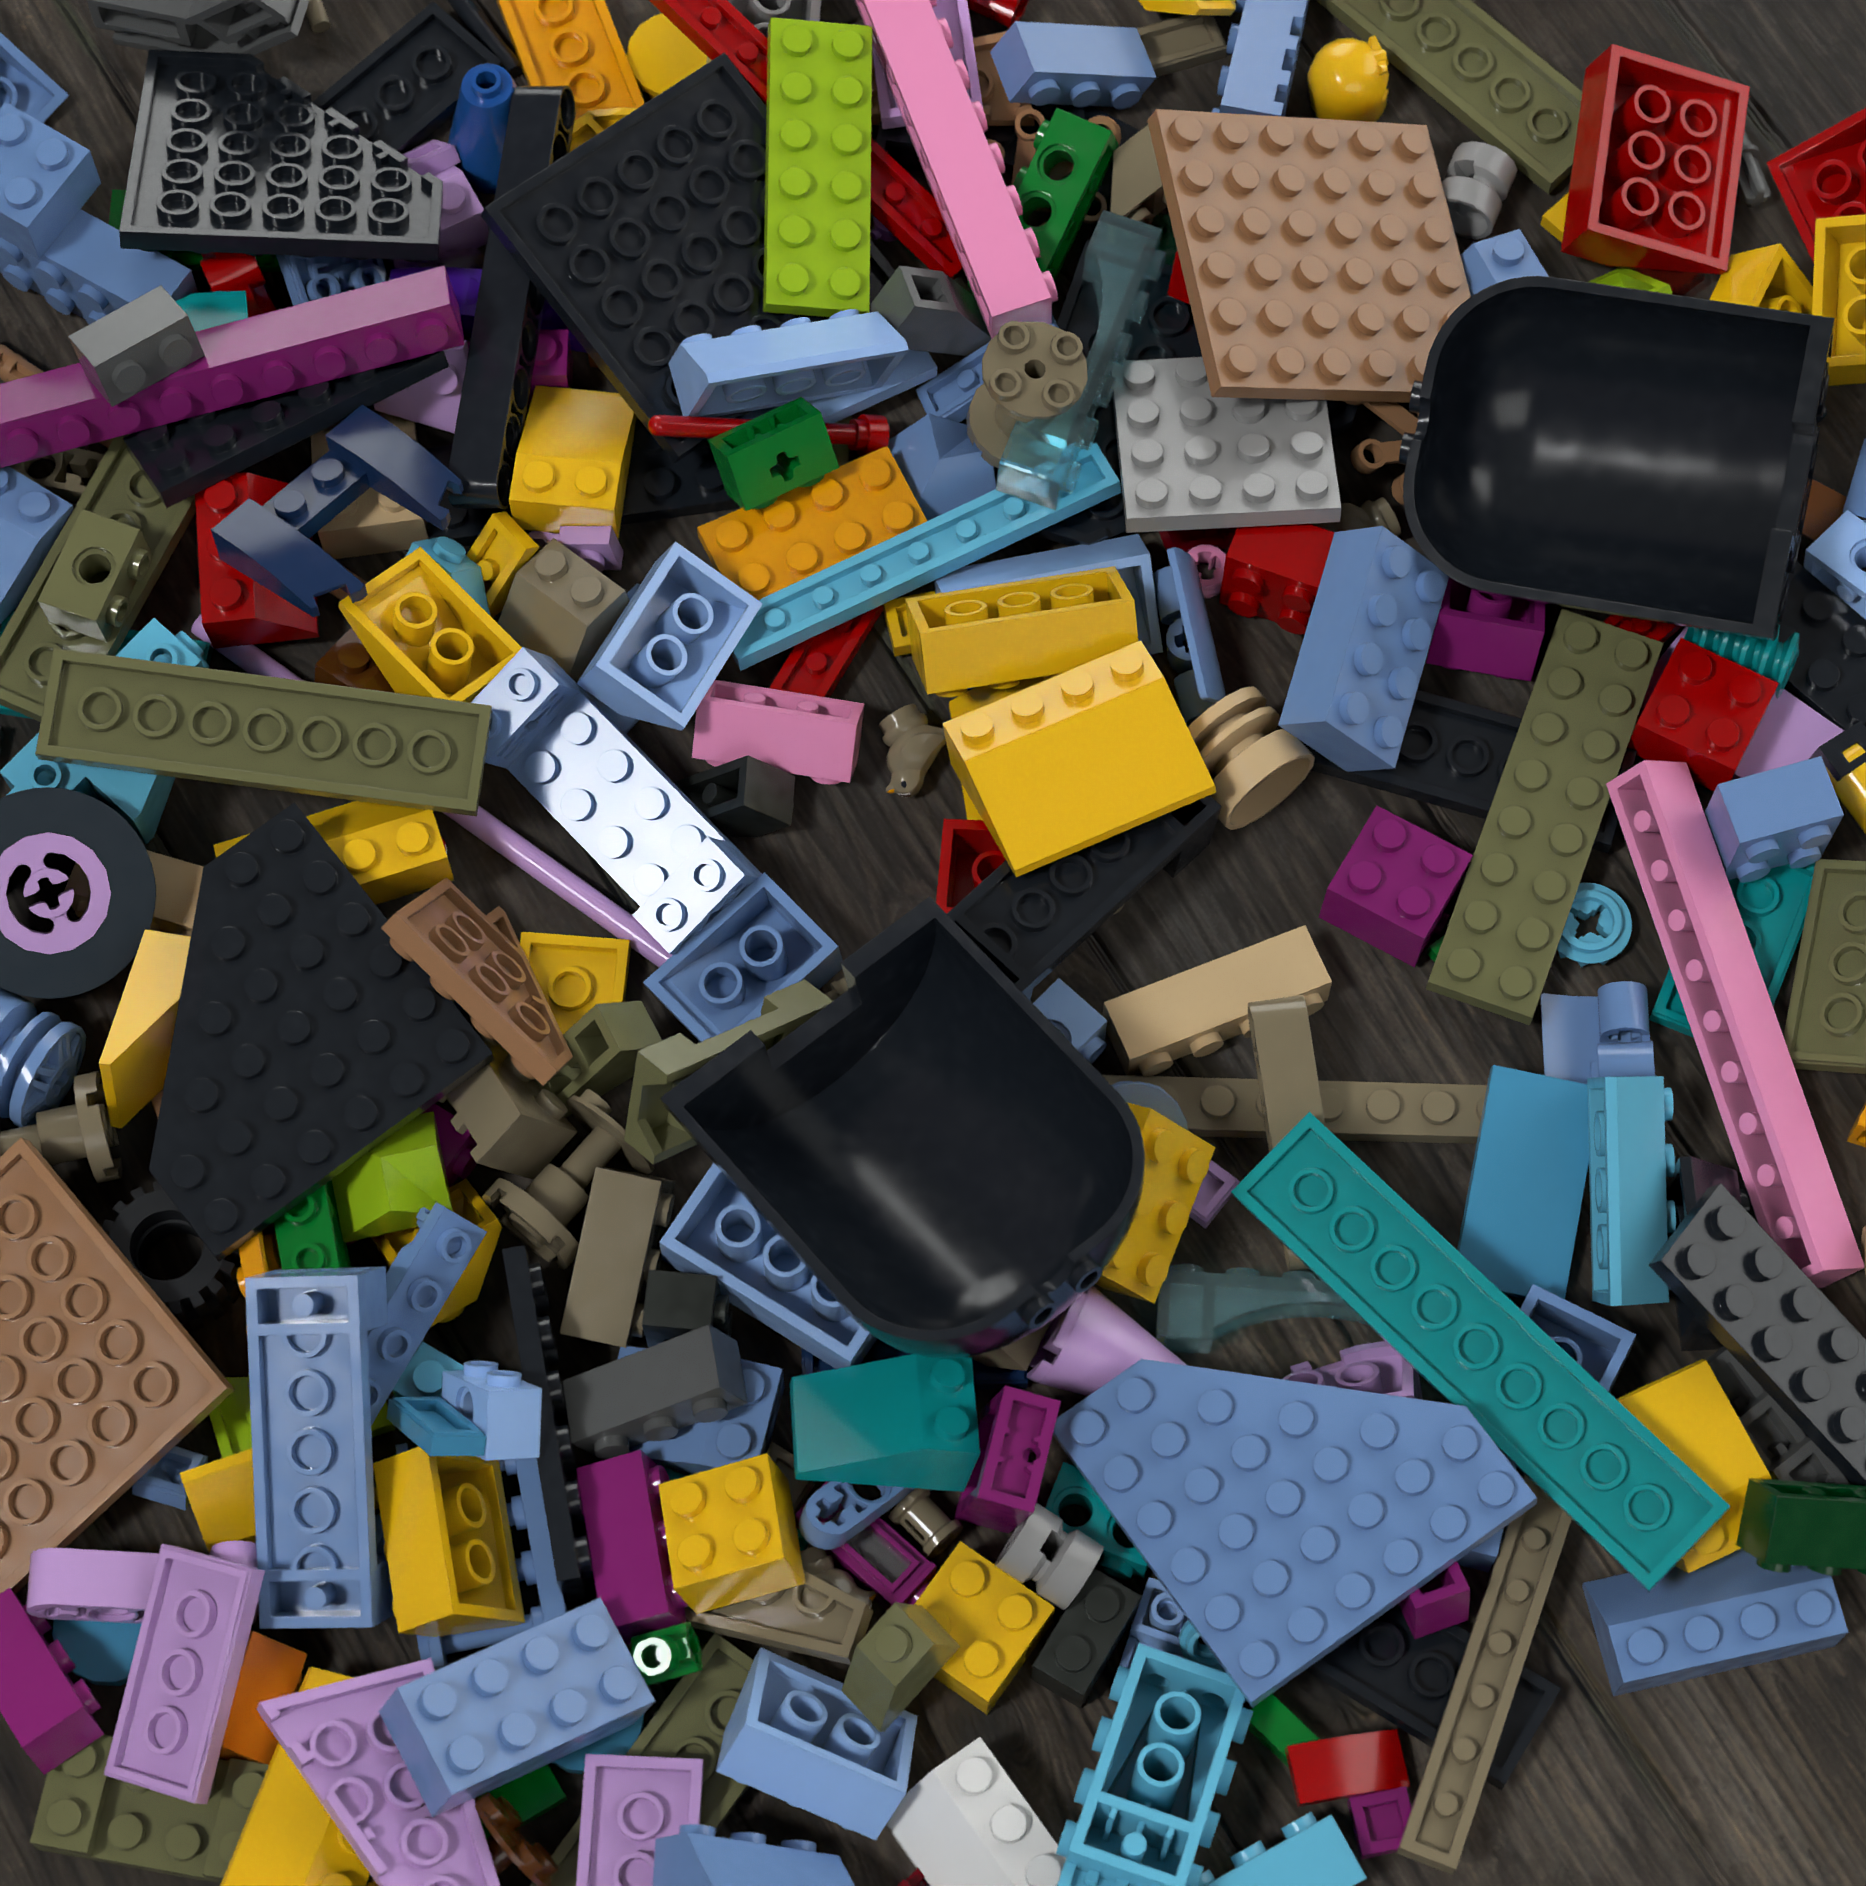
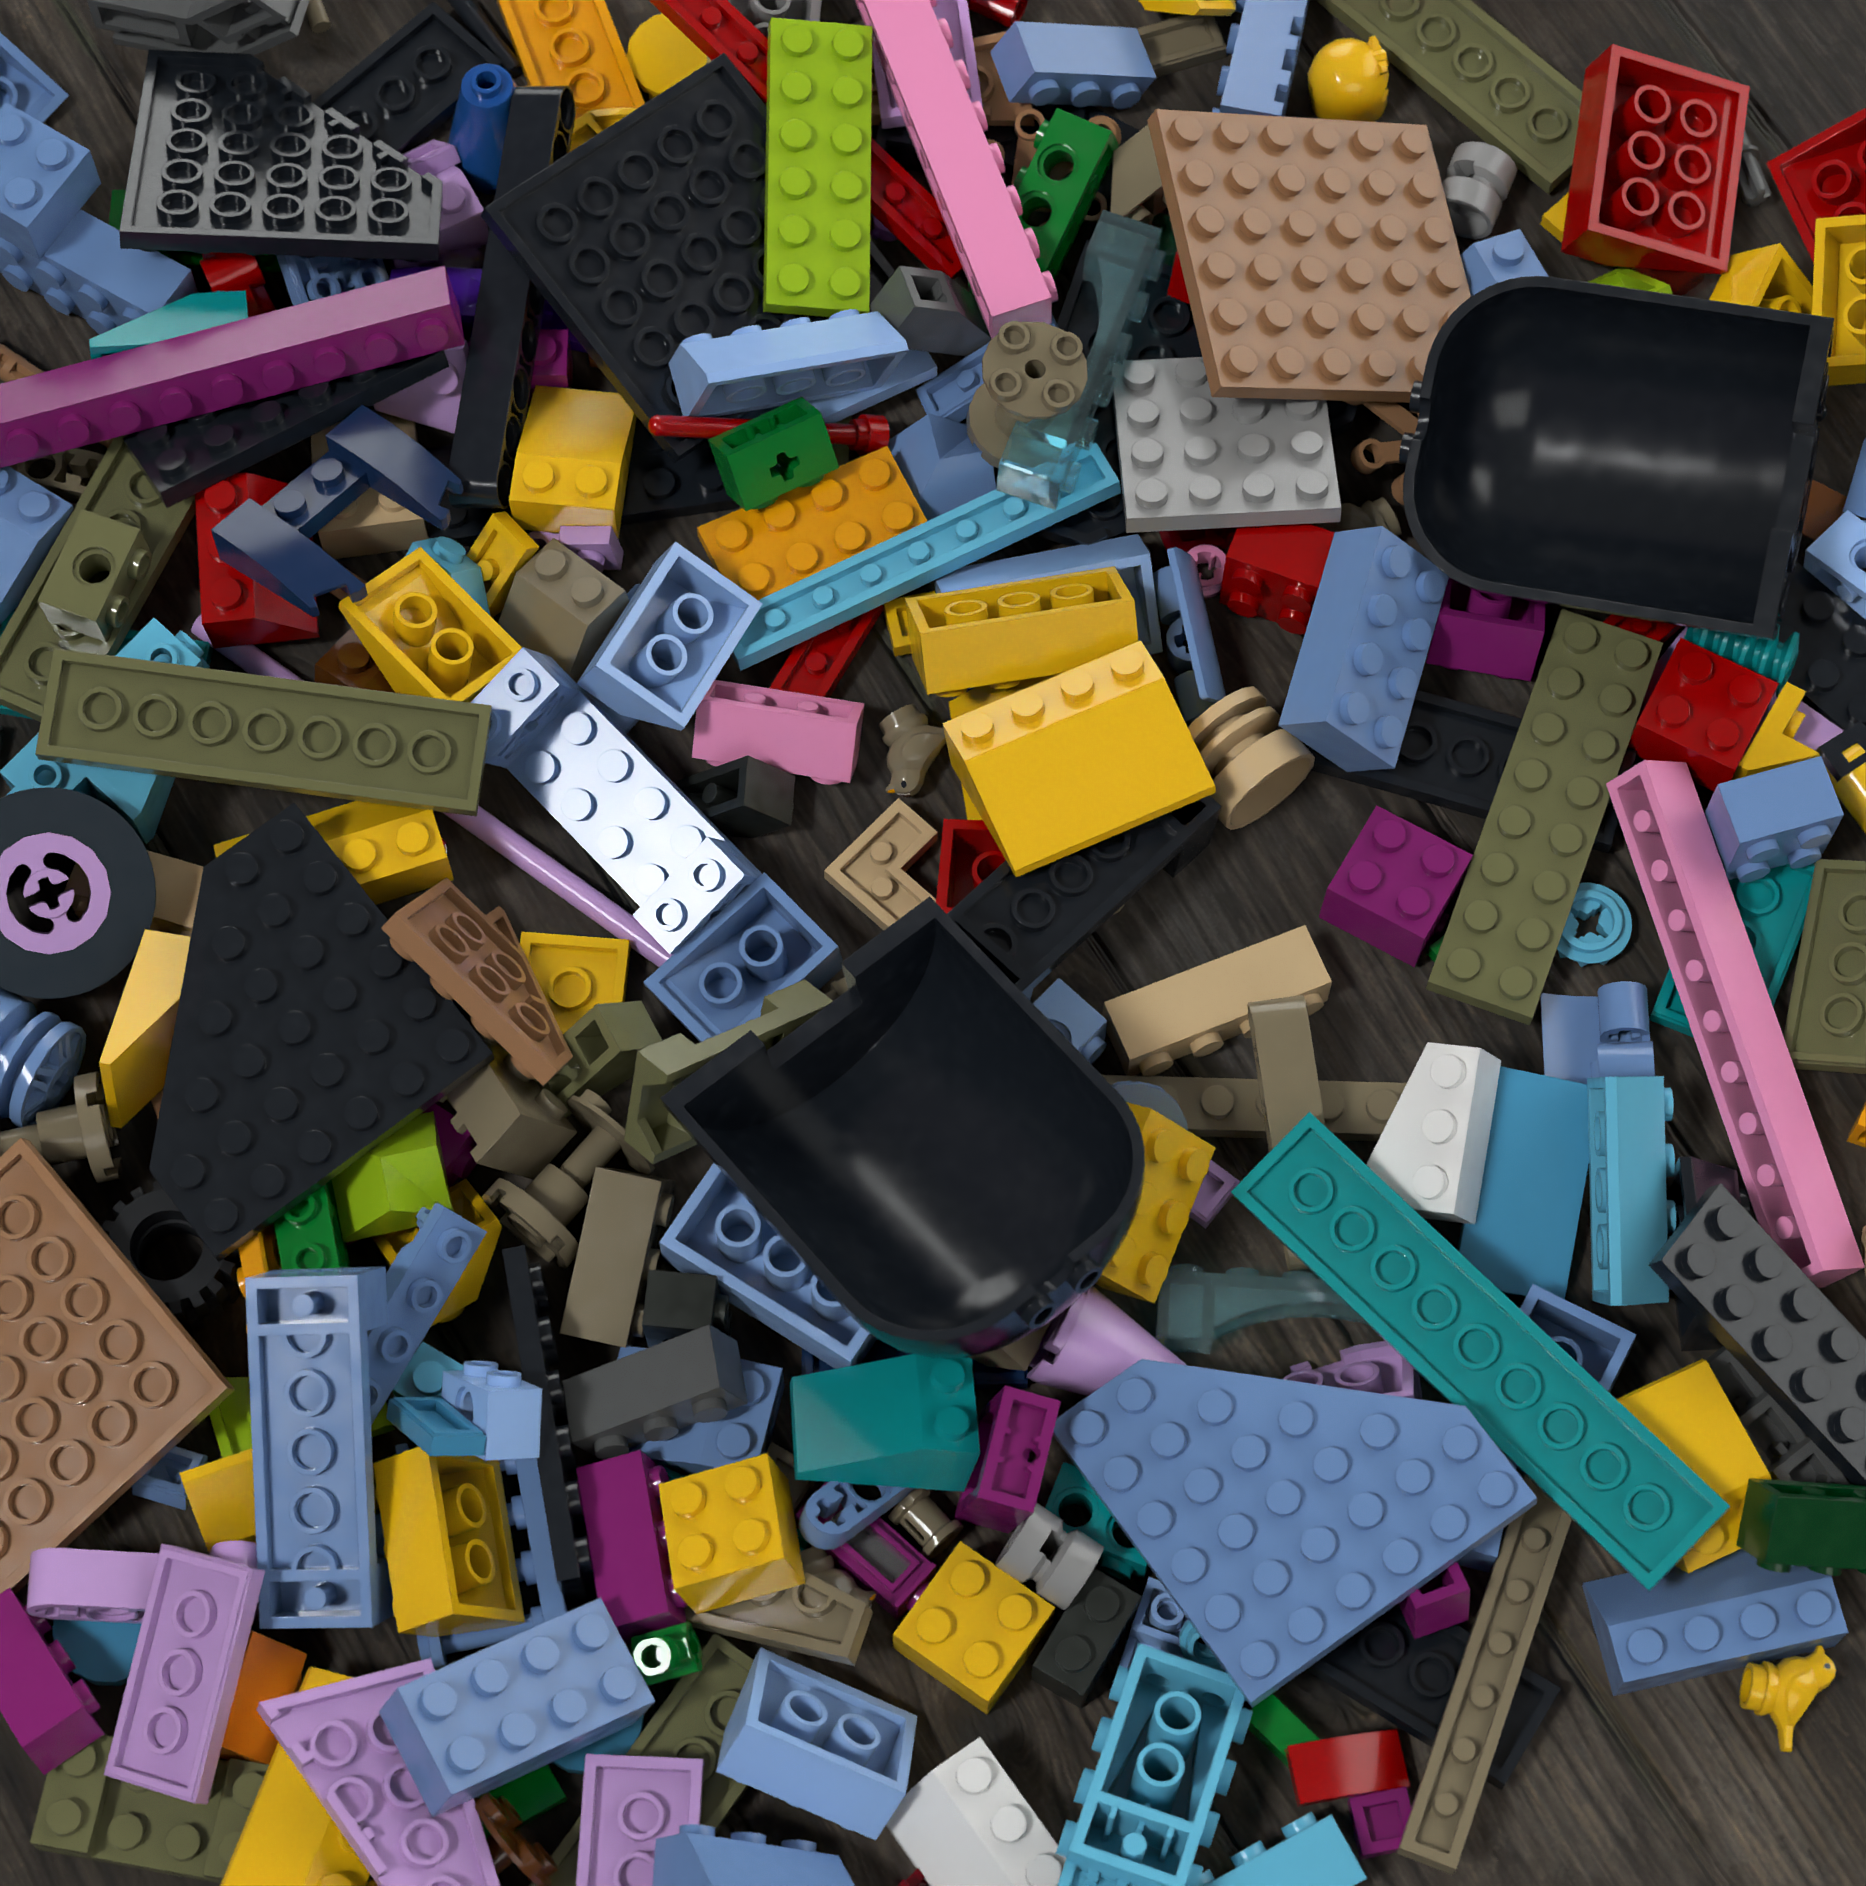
(136, 345): dark grey brick -> none
(876, 865): none -> tan plate
(896, 1662): olive slope -> none
(1441, 1133): none -> white wedge
(1775, 741): none -> yellow slope
(1785, 1689): none -> yellow animal

